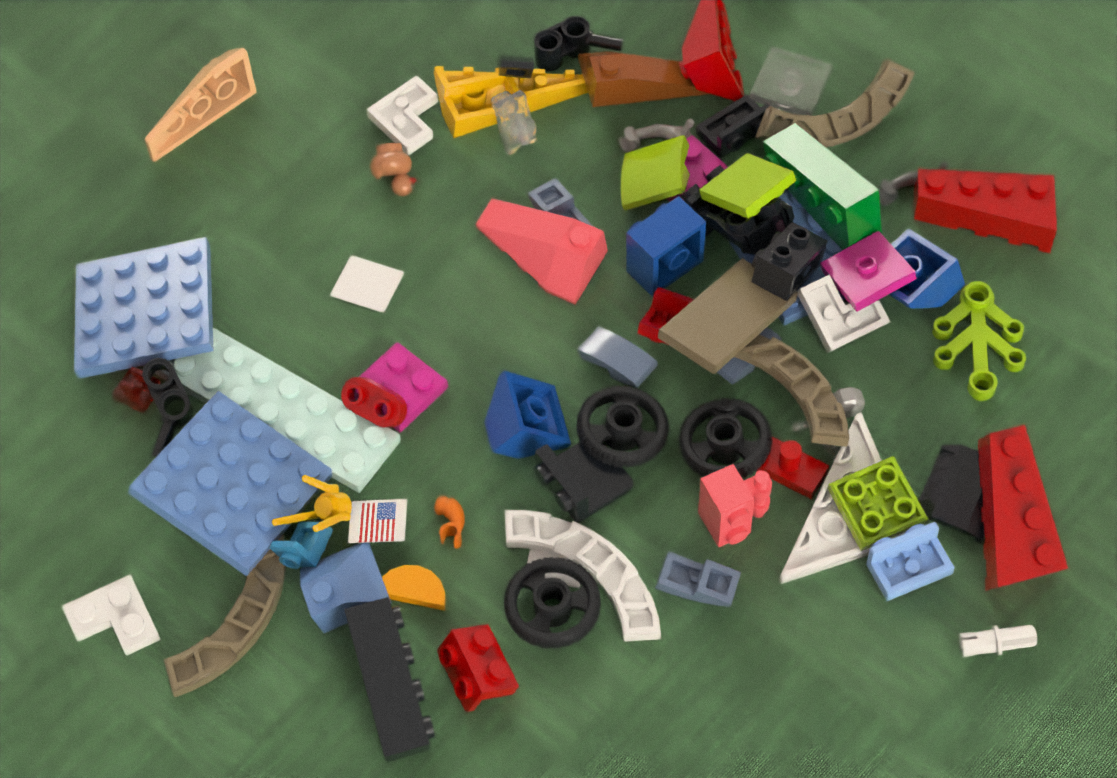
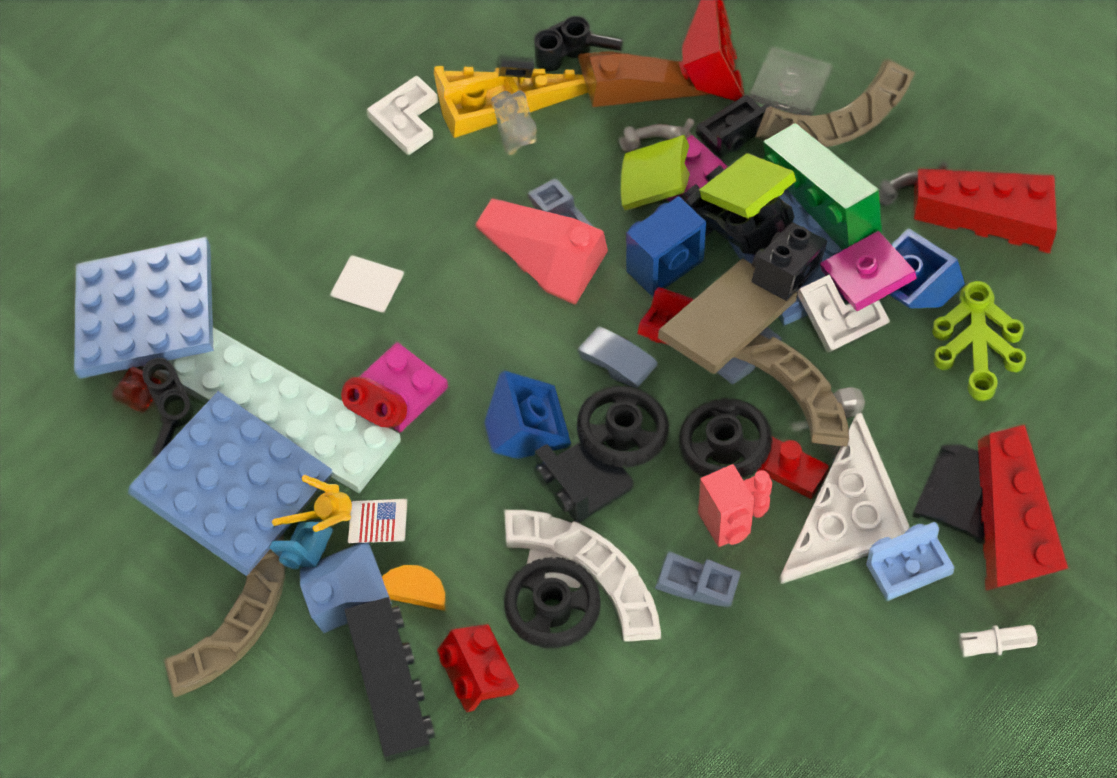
(114, 606): white plate -> none
(208, 97): light nougat wedge -> none
(393, 162): nougat animal -> none
(454, 513): orange arm -> none
(877, 502): lime tile -> none

